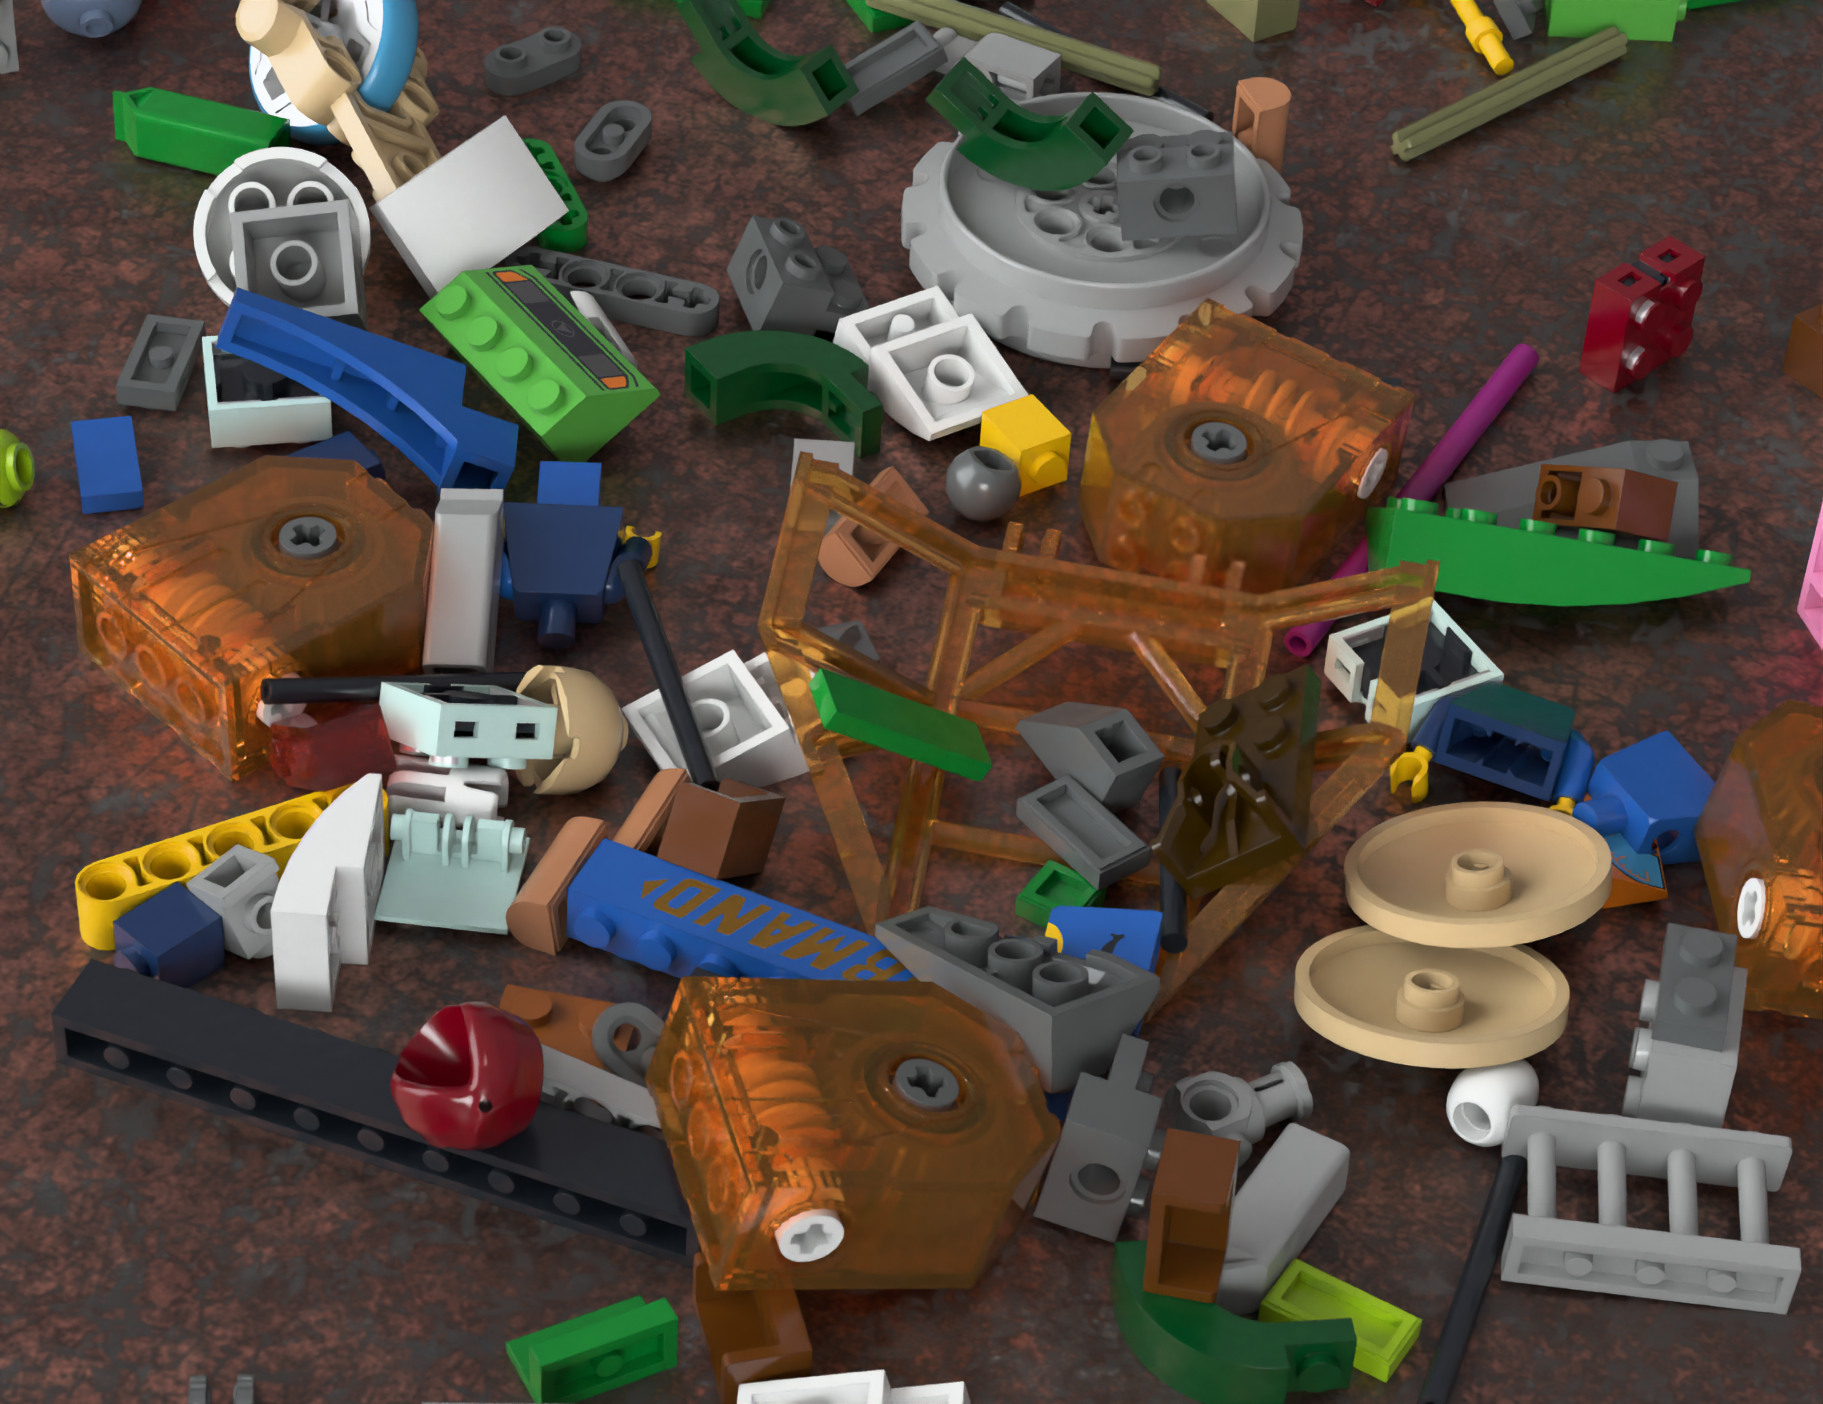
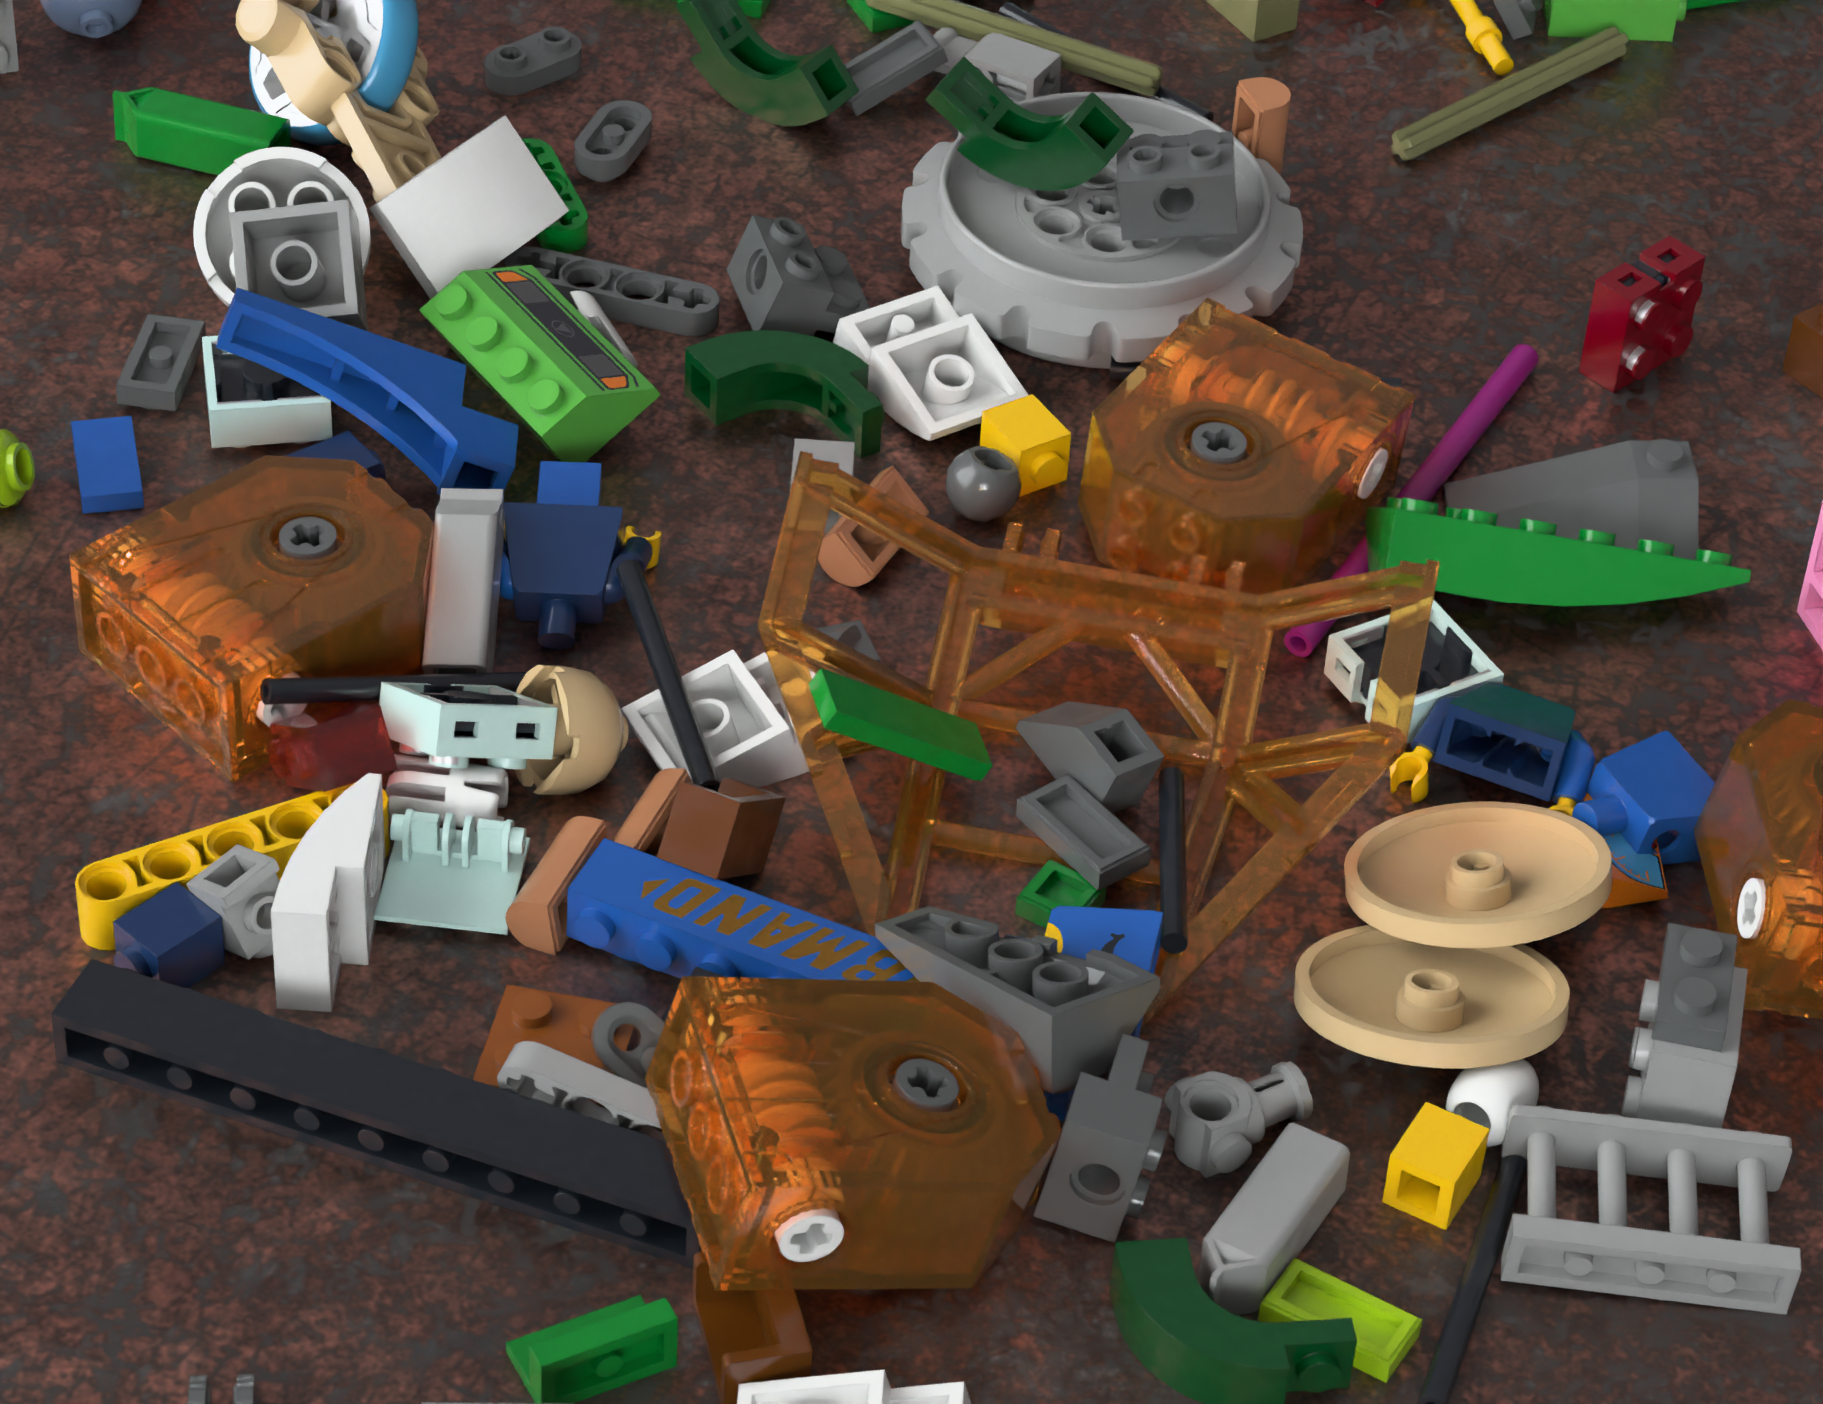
(469, 1077): dark red piece -> none
(1191, 1215): reddish brown panel -> none
(1246, 787): dark brown plate -> none
(1435, 1165): none -> yellow brick
(1606, 501): reddish brown slope -> none

